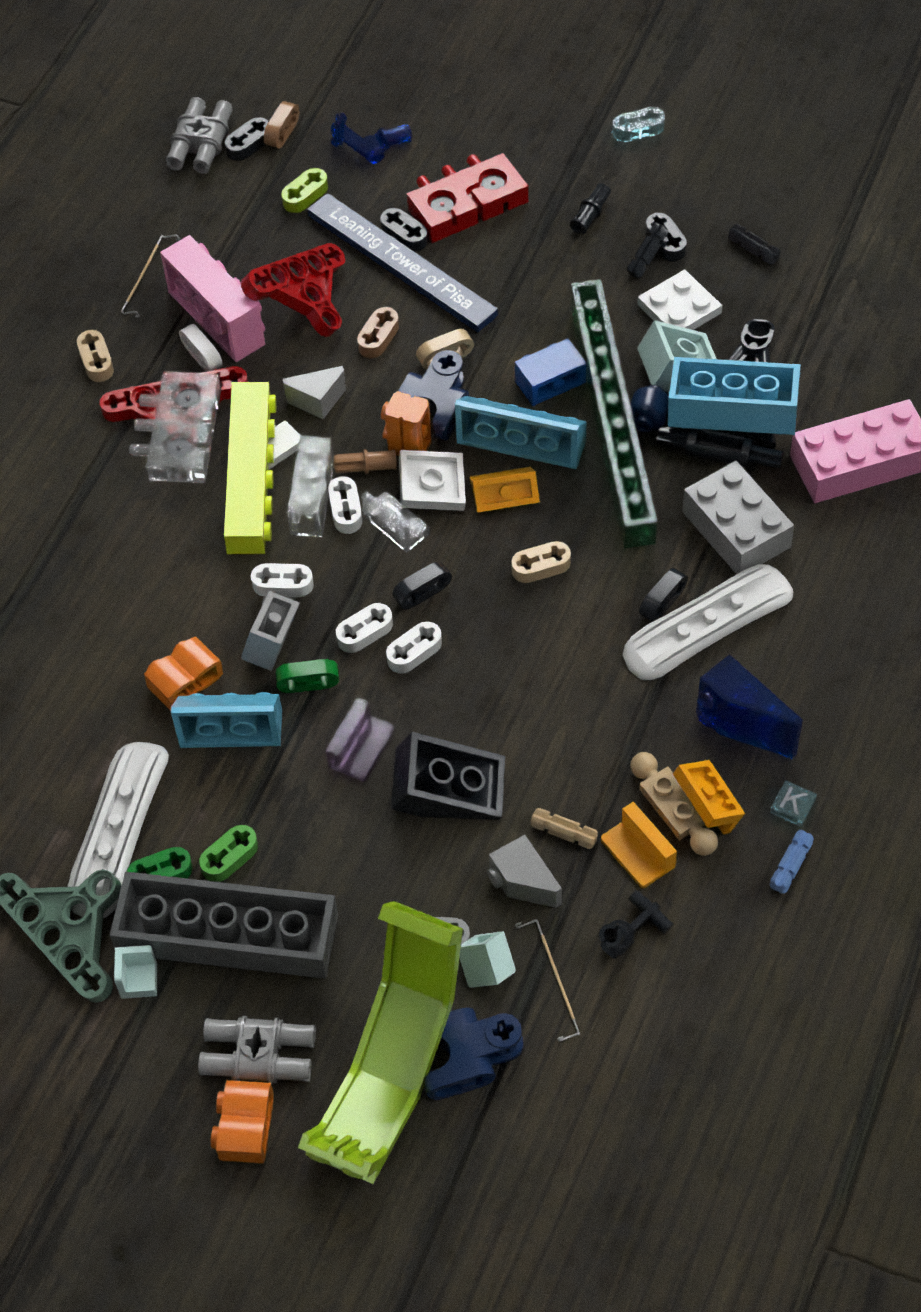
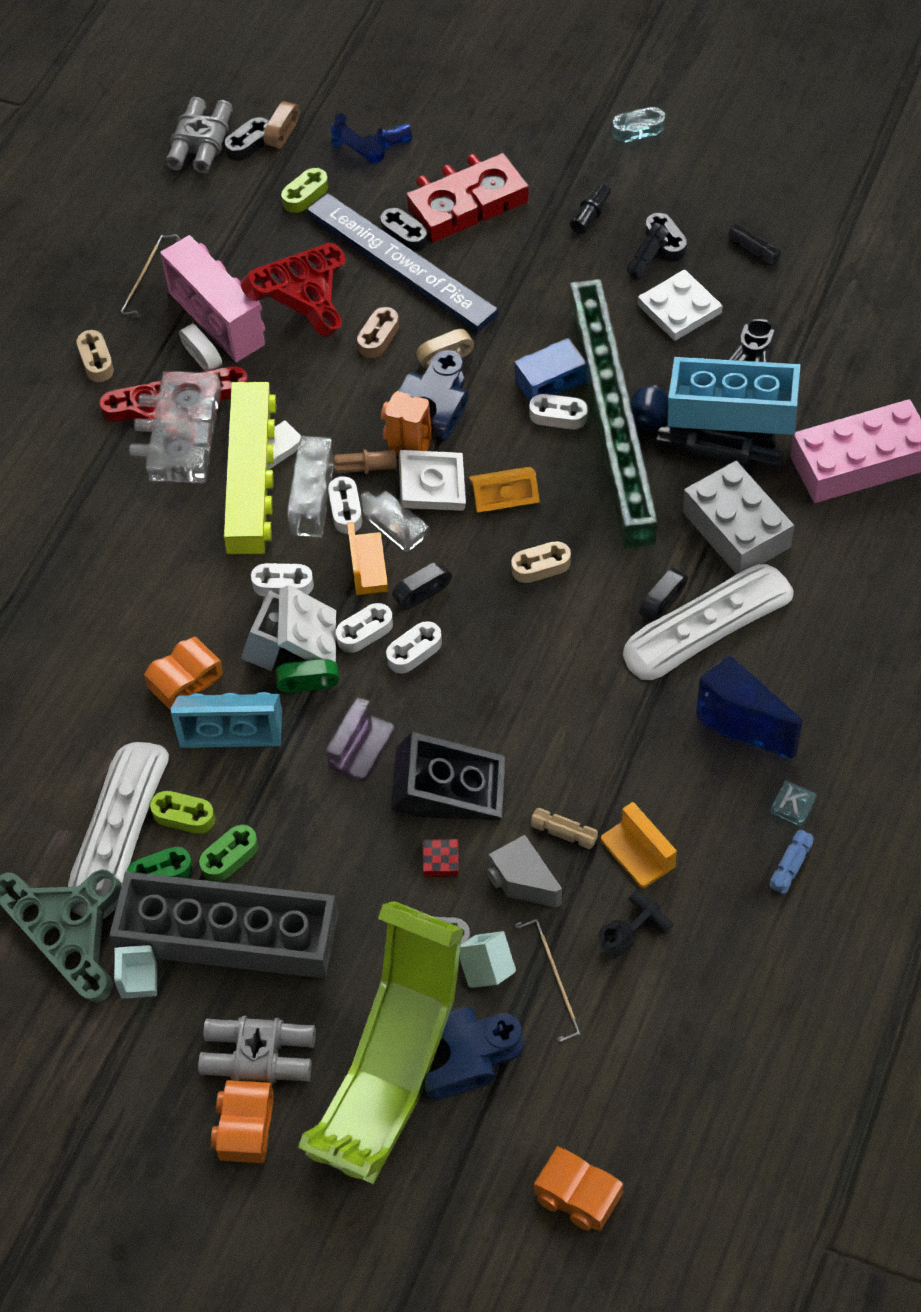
(182, 813): none -> lime beam
(306, 625): none -> white plate
(316, 390): light grey slope -> none
(367, 562): none -> light orange panel
(440, 858): none -> red tile
(520, 431): medium azure slope -> none
(558, 411): none -> white beam
(577, 1189): none -> orange brick
(669, 341): light aqua slope -> none
(672, 803): tan plate -> none
(709, 795): light orange bracket -> none

